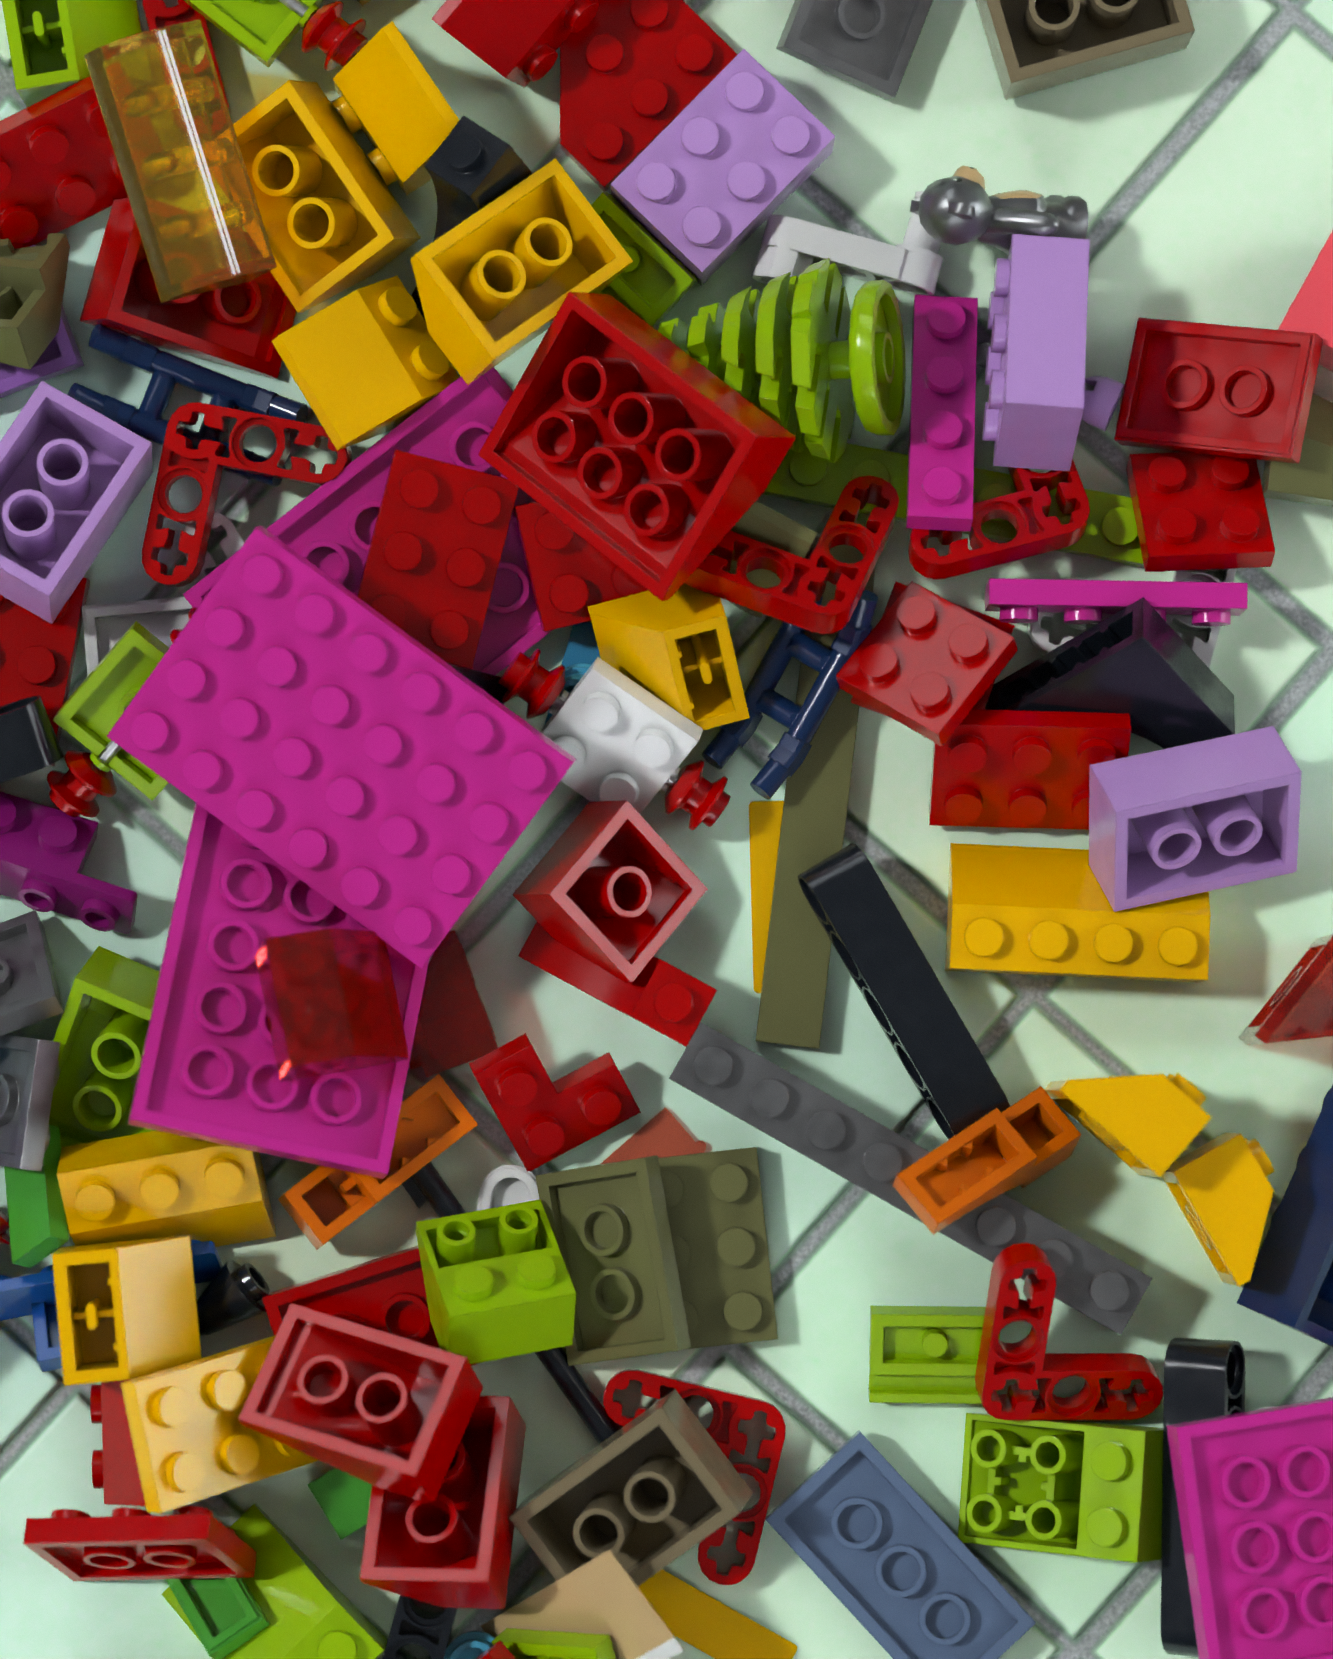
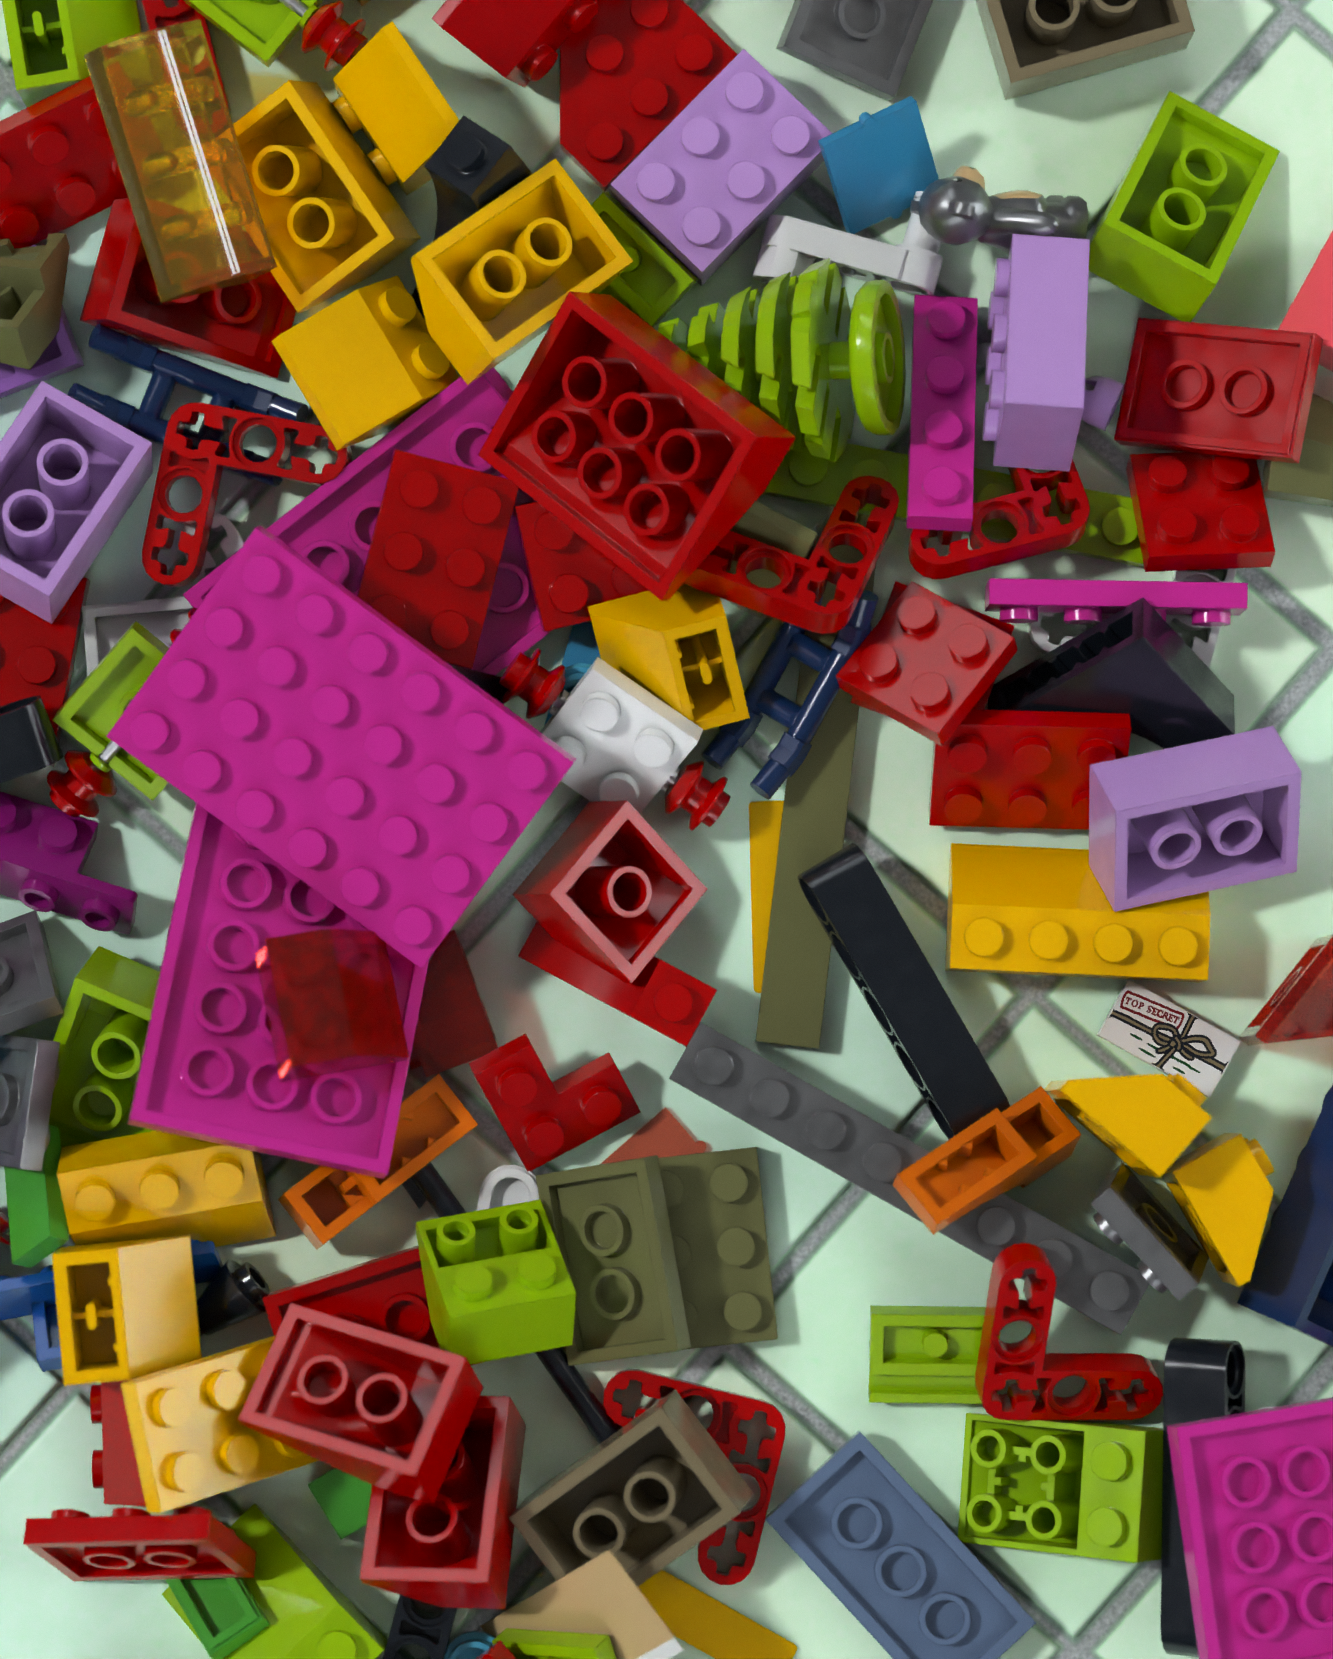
(879, 164): none -> dark azure piece
(1135, 1216): none -> flat silver plate
(1168, 1037): none -> white tile
(1180, 208): none -> lime slope

